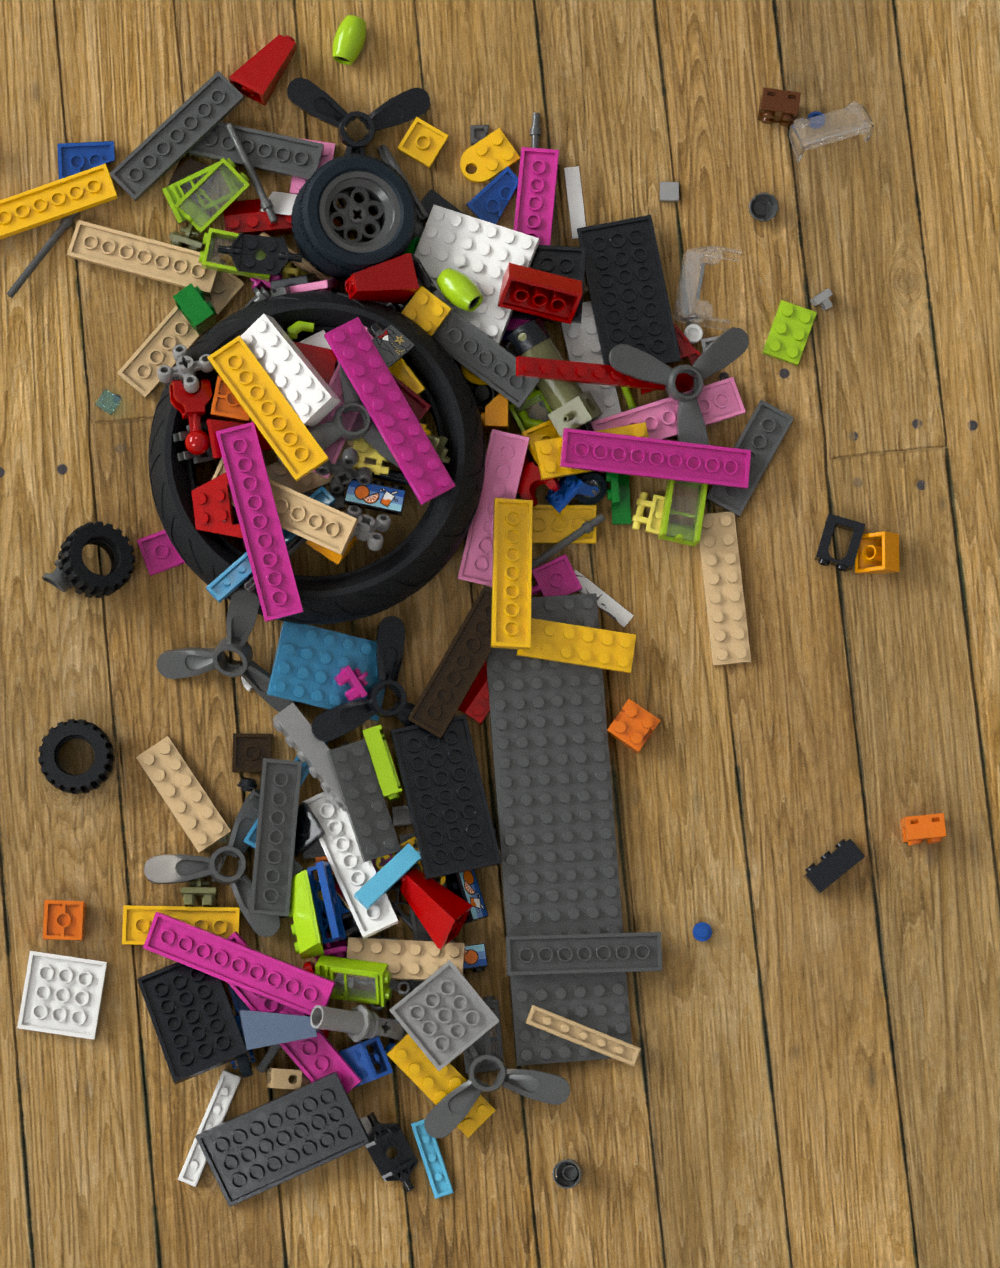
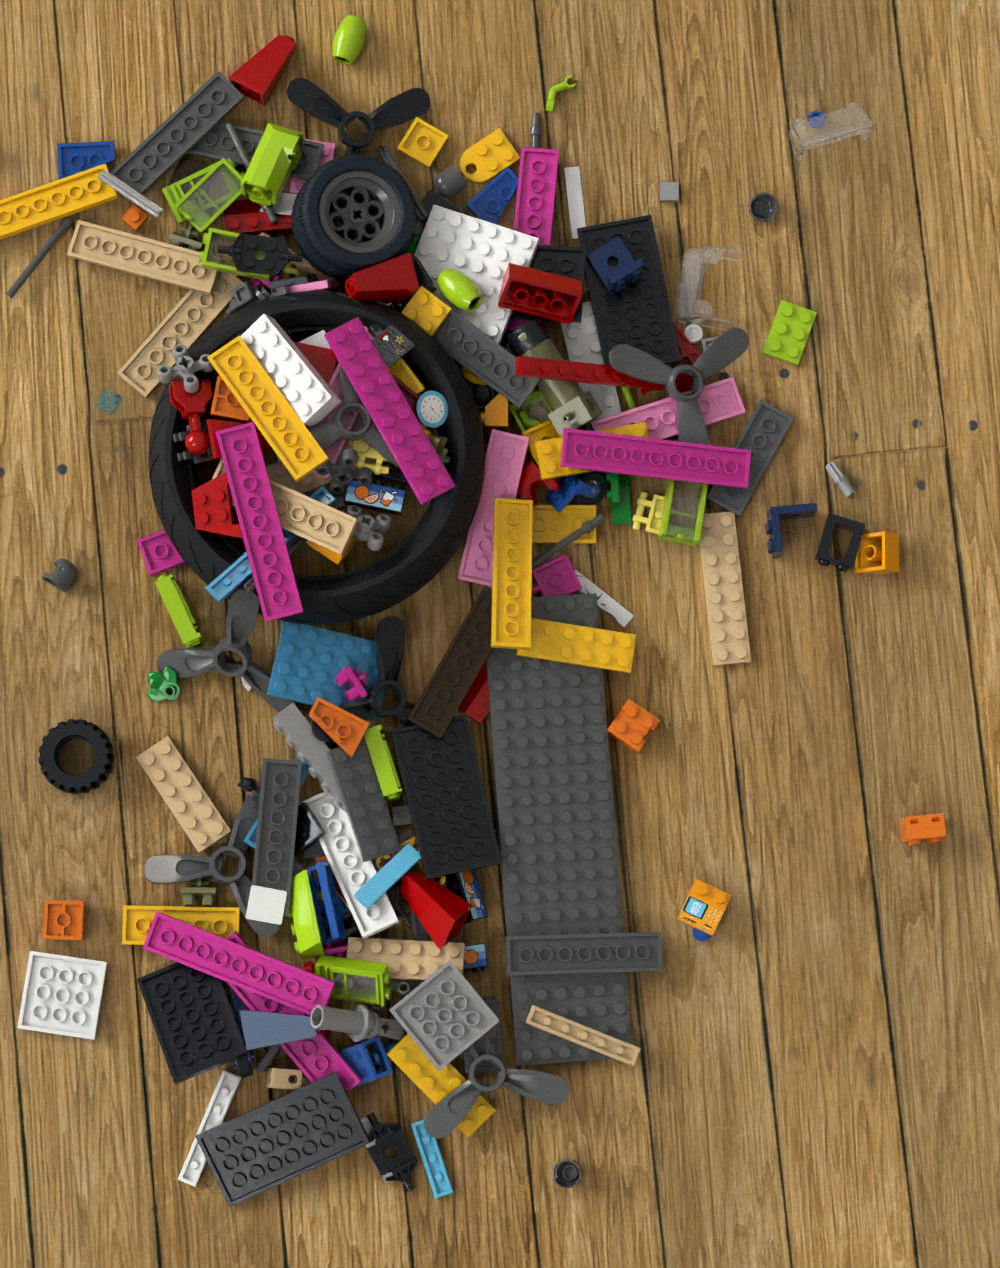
(116, 547): black tyre -> none
(130, 194): none -> light grey axle
(134, 218): none -> orange plate
(161, 683): none -> green plate
(179, 610): none -> lime door
(195, 309): green brick -> none
(241, 297): none -> dark grey tile
(249, 751): dark brown tile -> none
(266, 904): none -> white sticker
(272, 164): none -> lime brick
(299, 326): lime arm -> none
(339, 724): none -> orange wing
(432, 409): none -> sticker
(449, 182): none -> dark grey helmet
(478, 132): dark grey tile -> none
(557, 88): none -> lime arm
(623, 273): none -> dark blue bracket
(704, 907): none -> light orange slope
(779, 106): reddish brown piece -> none
(779, 513): none -> dark blue bracket
(822, 299): light grey tile -> none
(833, 865): black brick -> none
(839, 478): none -> light grey axle

